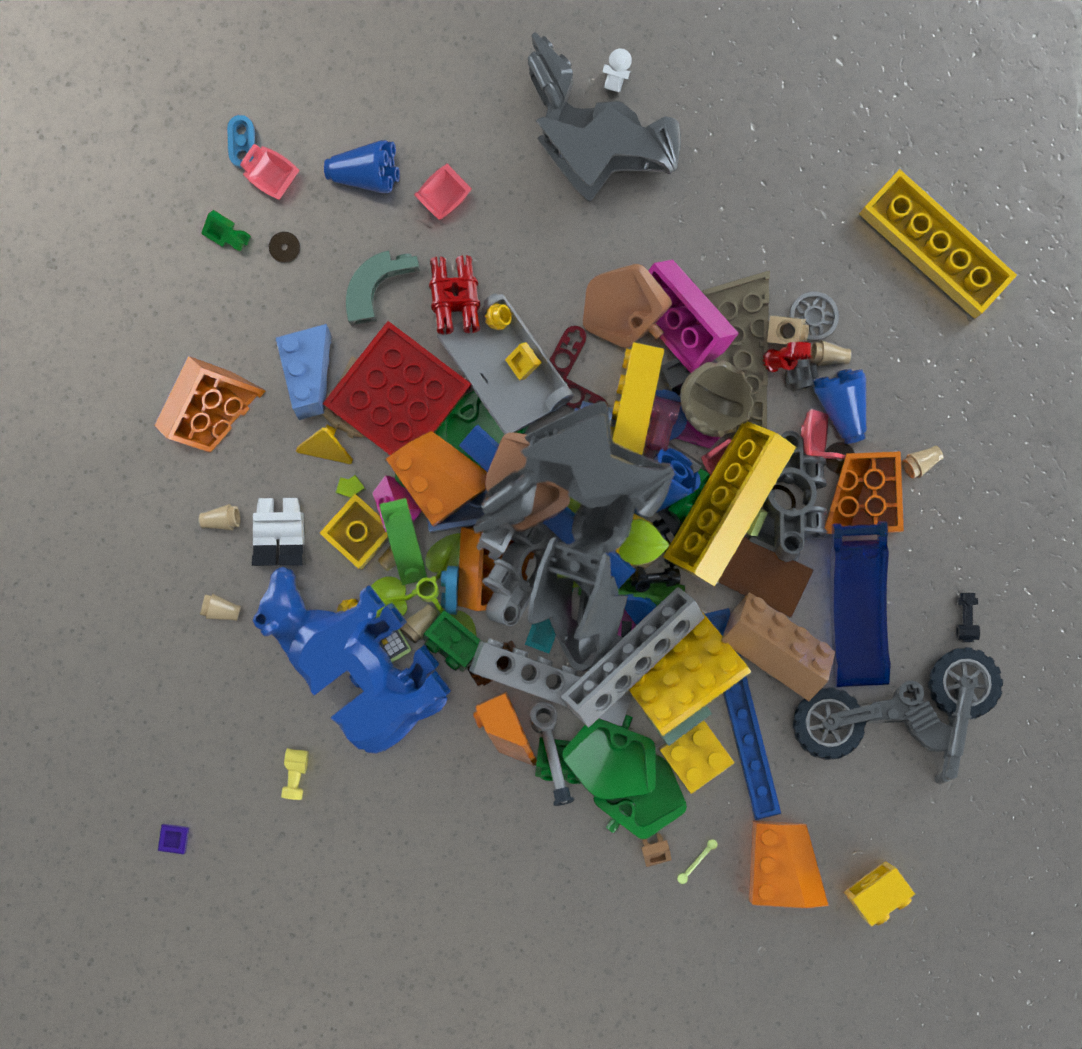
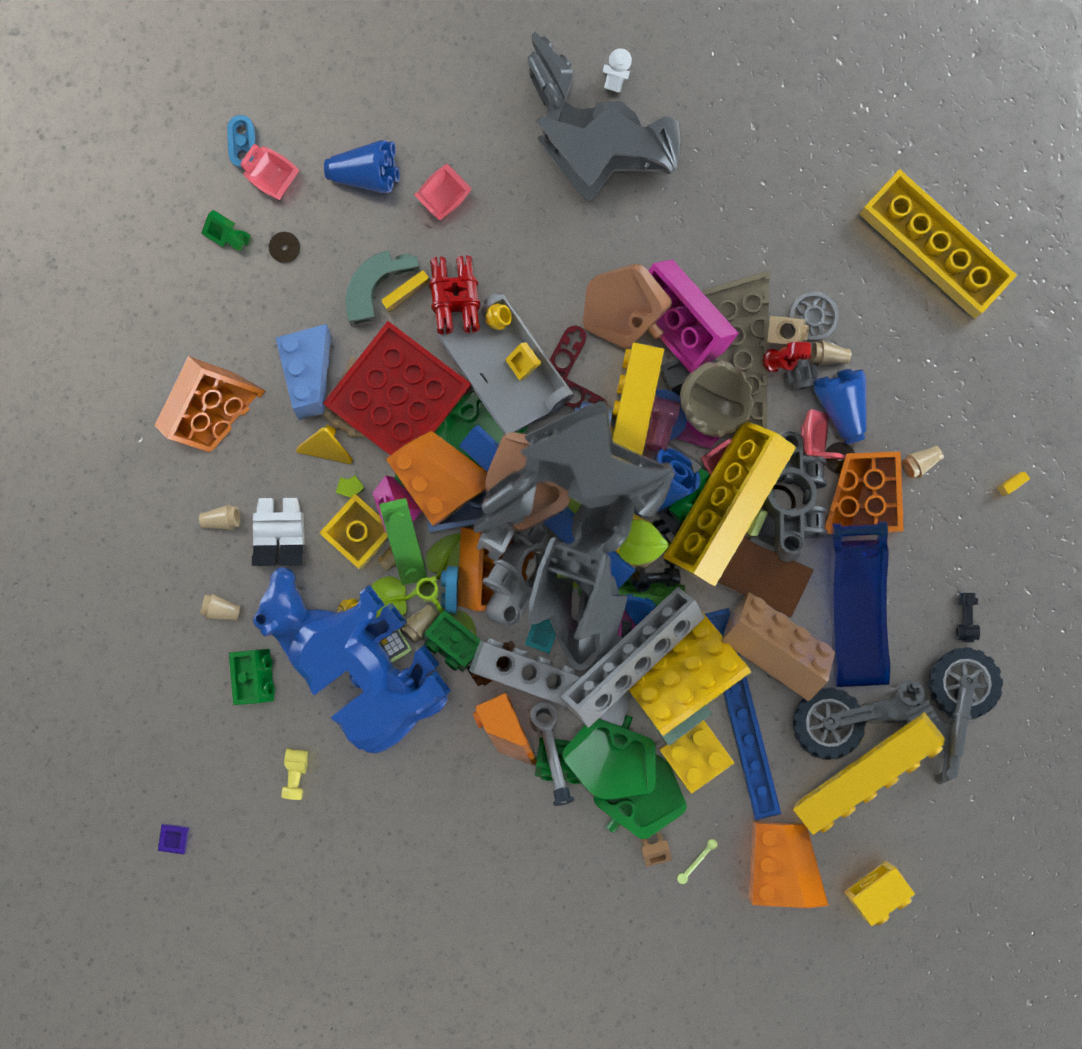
(251, 676): none -> green bracket
(405, 291): none -> yellow tile
(869, 773): none -> yellow brick
(1013, 483): none -> yellow tile

